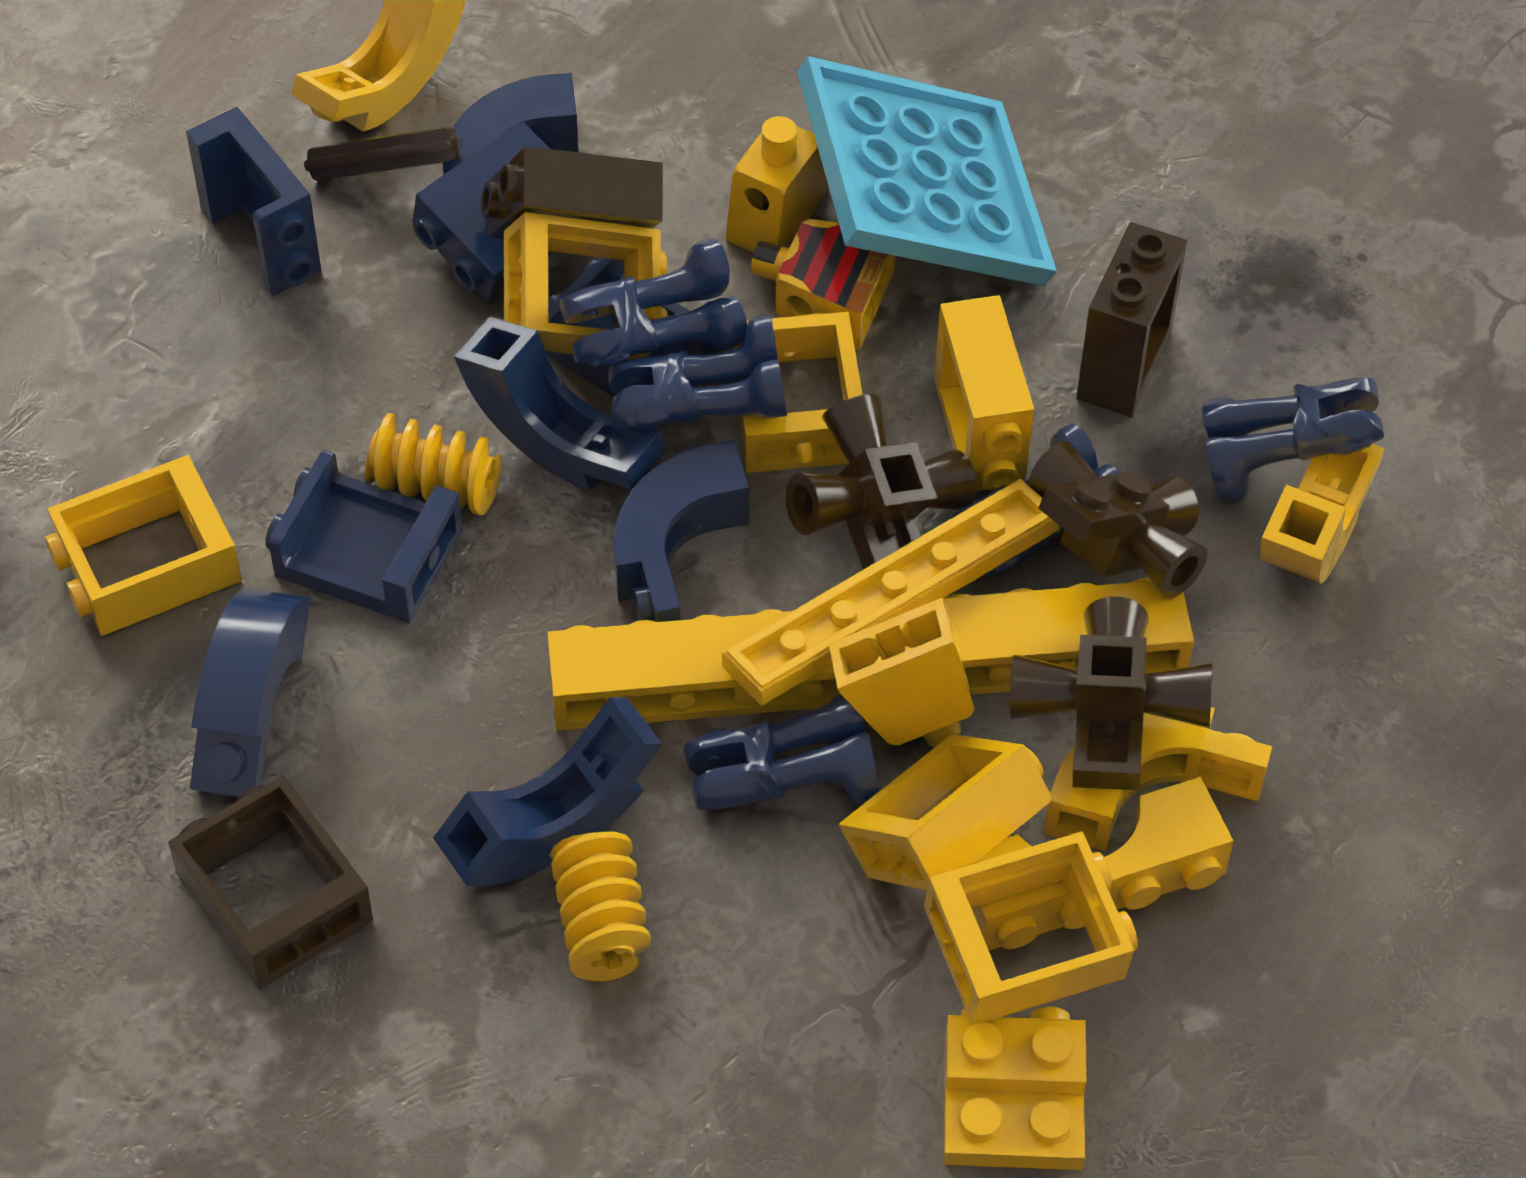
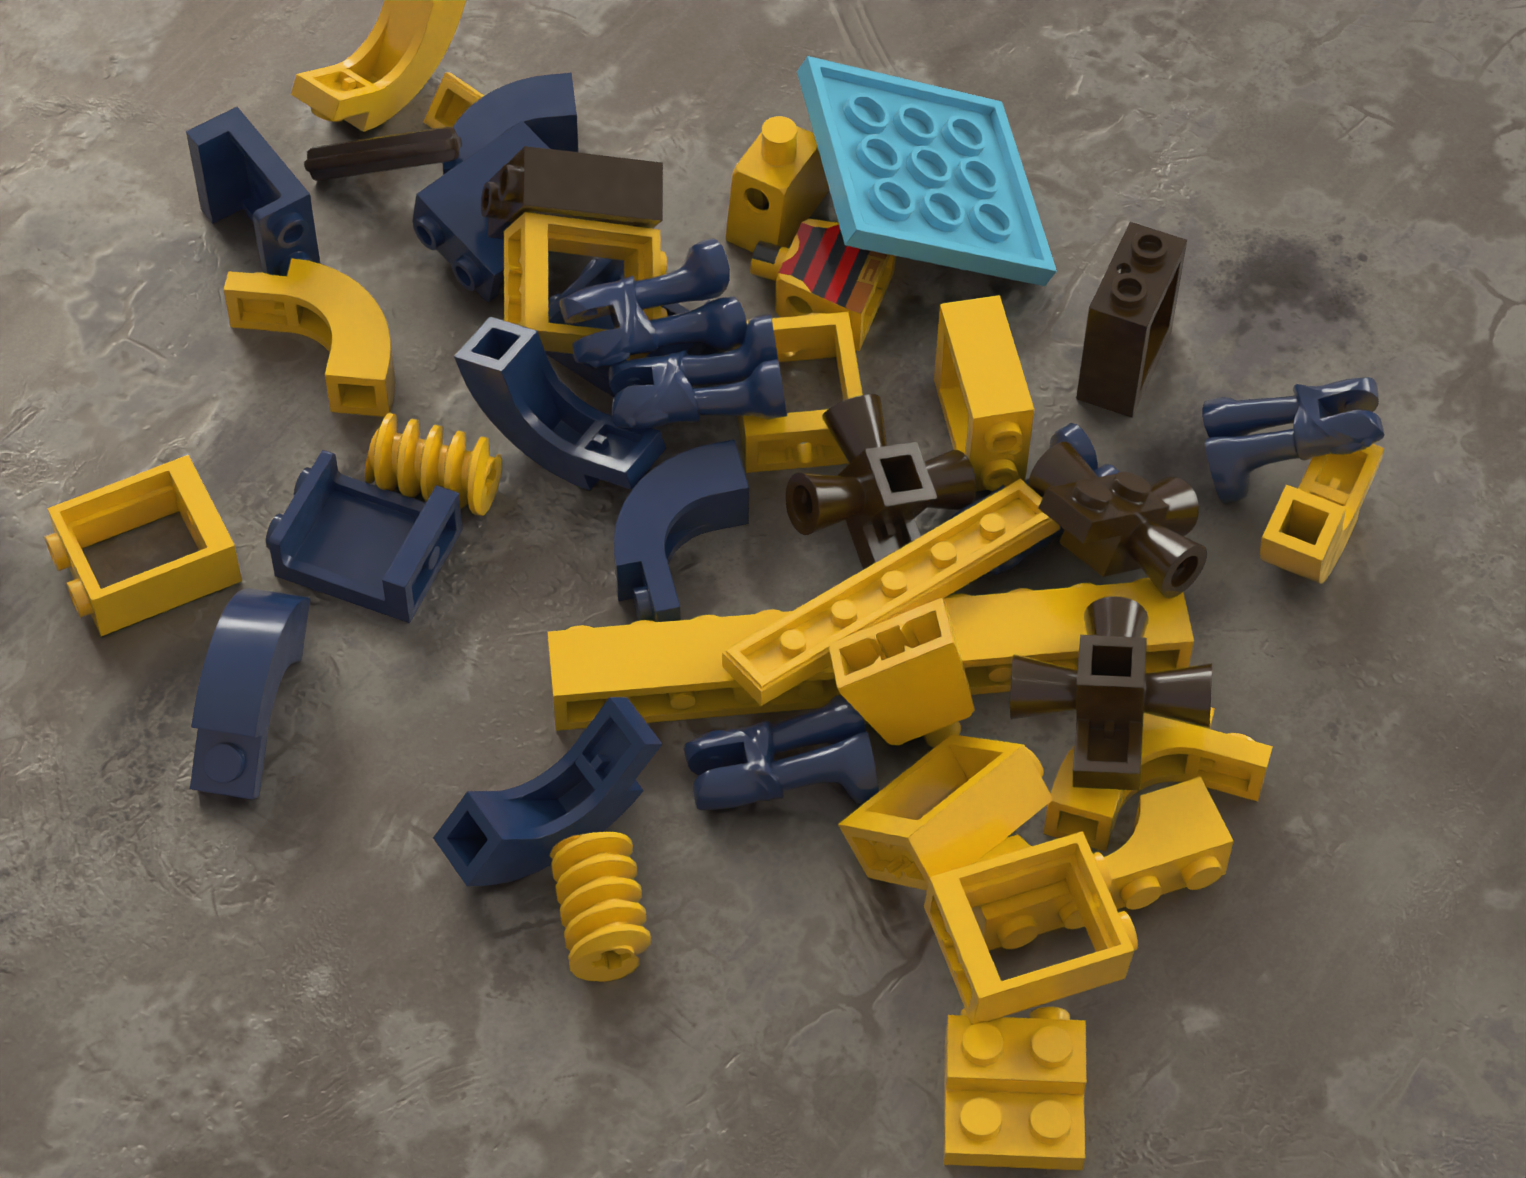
(301, 928): dark brown window -> none
(331, 311): none -> yellow arch
(450, 102): none -> yellow slope

